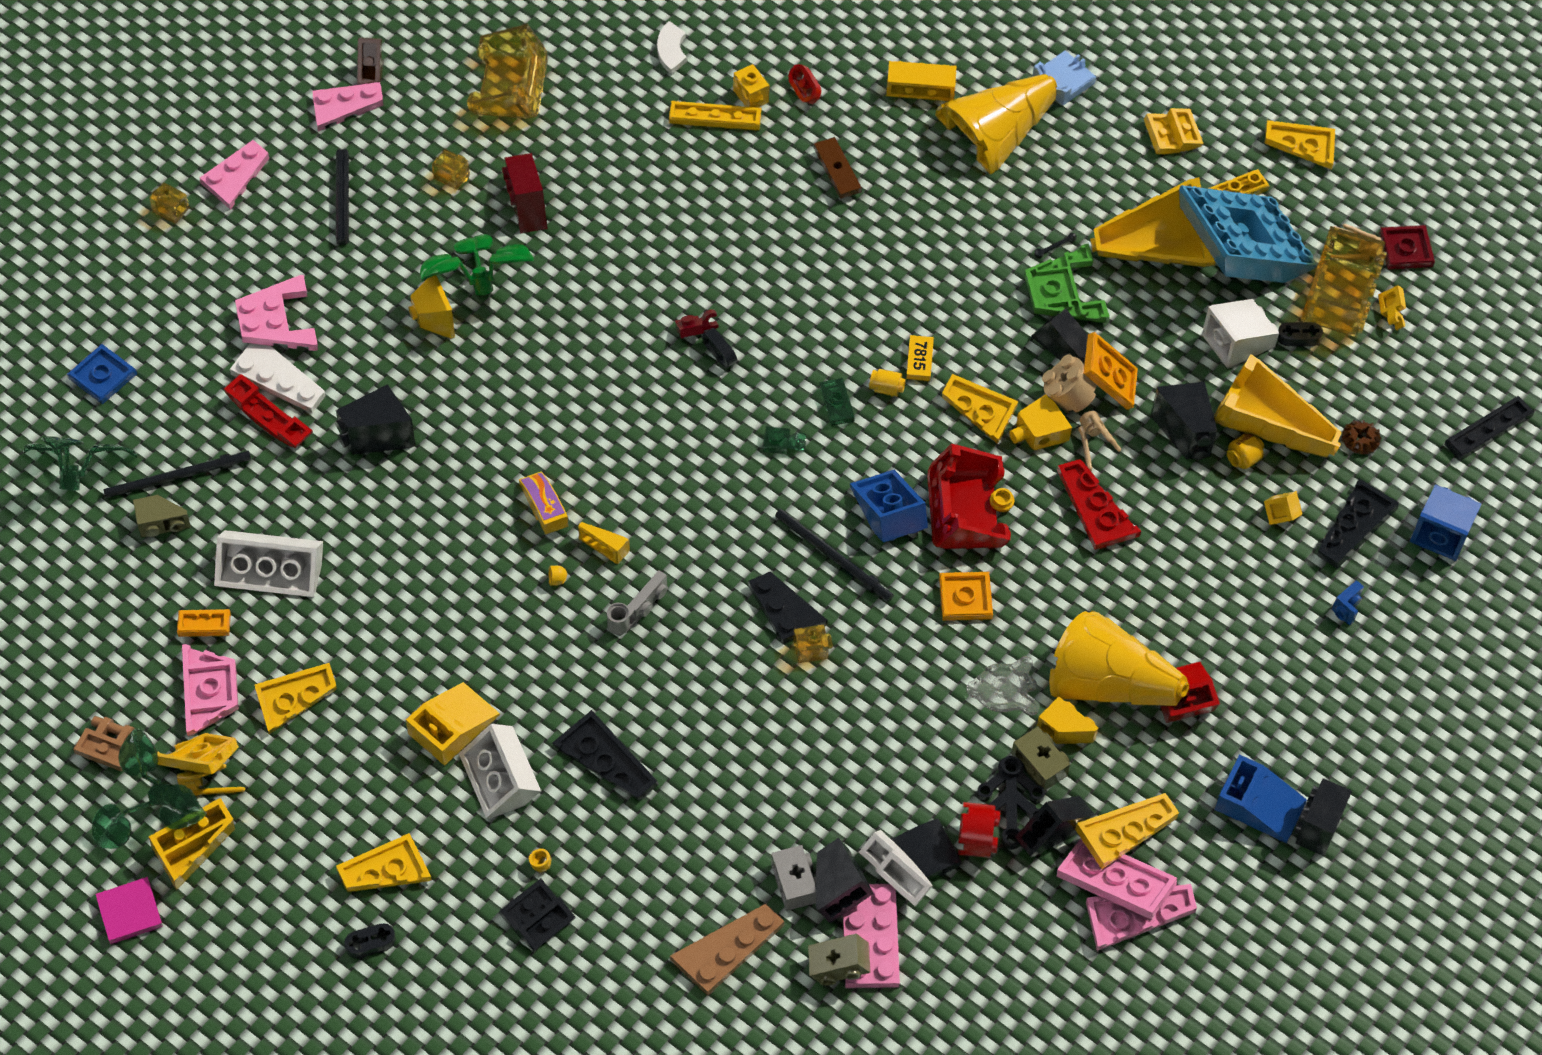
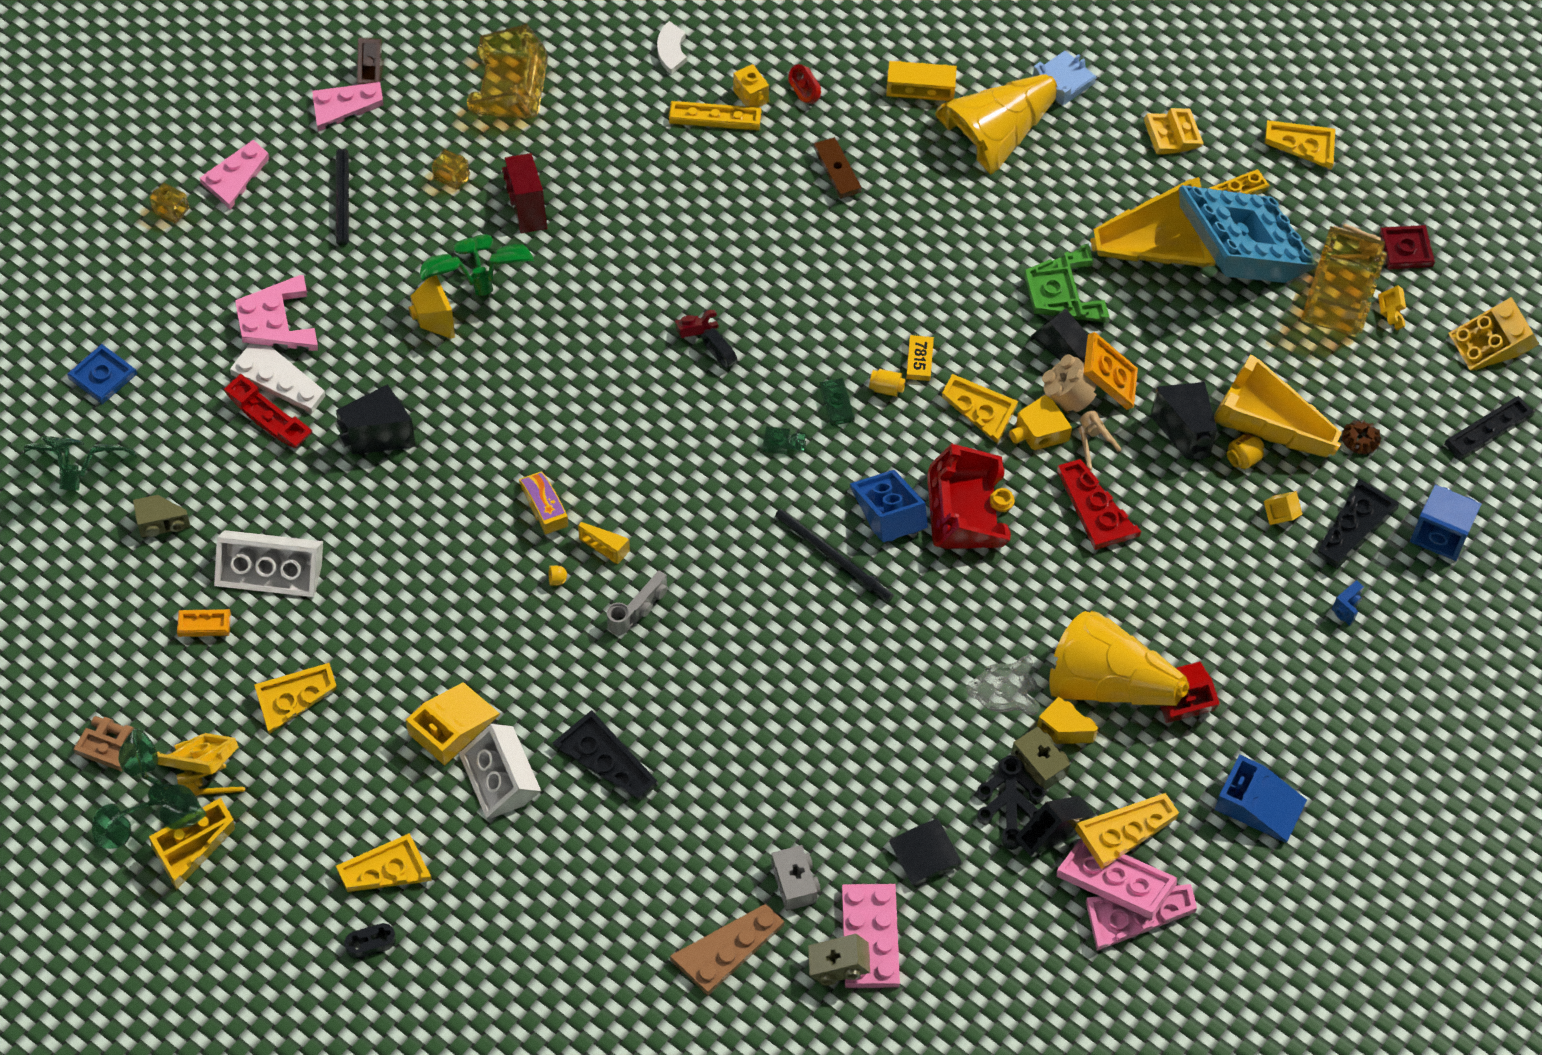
(129, 910): dark pink tile -> none
(208, 688): bright pink wing -> none
(225, 462): black bar -> none
(536, 914): black slope -> none
(538, 861): yellow hinge -> none
(783, 606): black wing -> none
(811, 643): clear yellow brick -> none
(839, 881): black slope -> none
(896, 867): white slope -> none
(965, 596): light orange tile -> none
(978, 829): red brick -> none
(1040, 252): black hinge -> none
(1238, 330): white slope -> none
(1300, 334): black beam -> none
(1321, 816): black brick -> none
(1494, 336): none -> yellow slope

